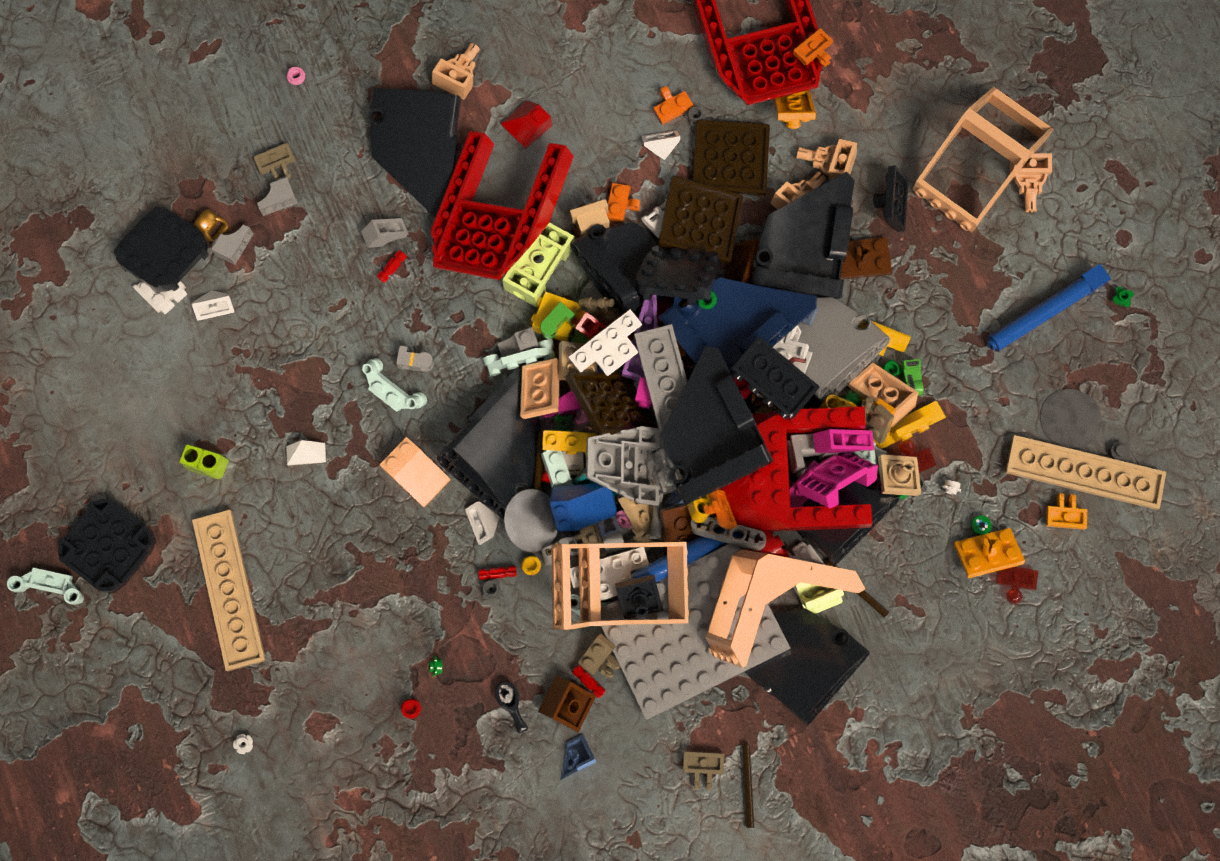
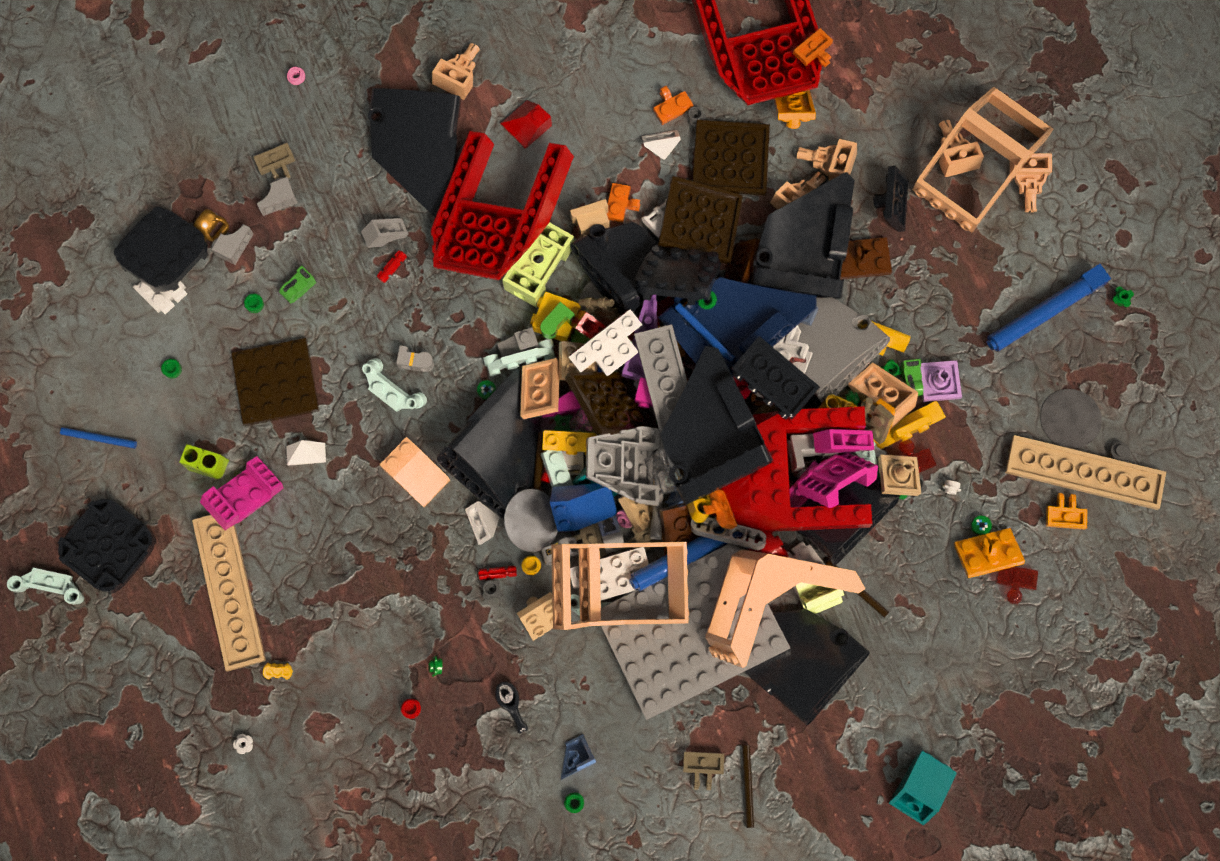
(98, 437): none -> blue bar
(171, 368): none -> green tile
(212, 305): white slope -> none
(241, 494): none -> dark pink plate
(254, 303): none -> green tile
(275, 382): none -> dark brown plate
(277, 670): none -> yellow piece
(297, 285): none -> bright green leg
(485, 389): none -> green tile
(537, 616): none -> tan plate
(567, 703): reddish brown slope -> none
(579, 807): none -> green plate
(588, 681): red axle -> none
(596, 655): dark tan hinge -> none
(640, 600): black plate -> none
(704, 332): none -> blue bar
(923, 788): none -> teal slope
(940, 381): none -> lavender plate
(960, 154): none -> light nougat brick

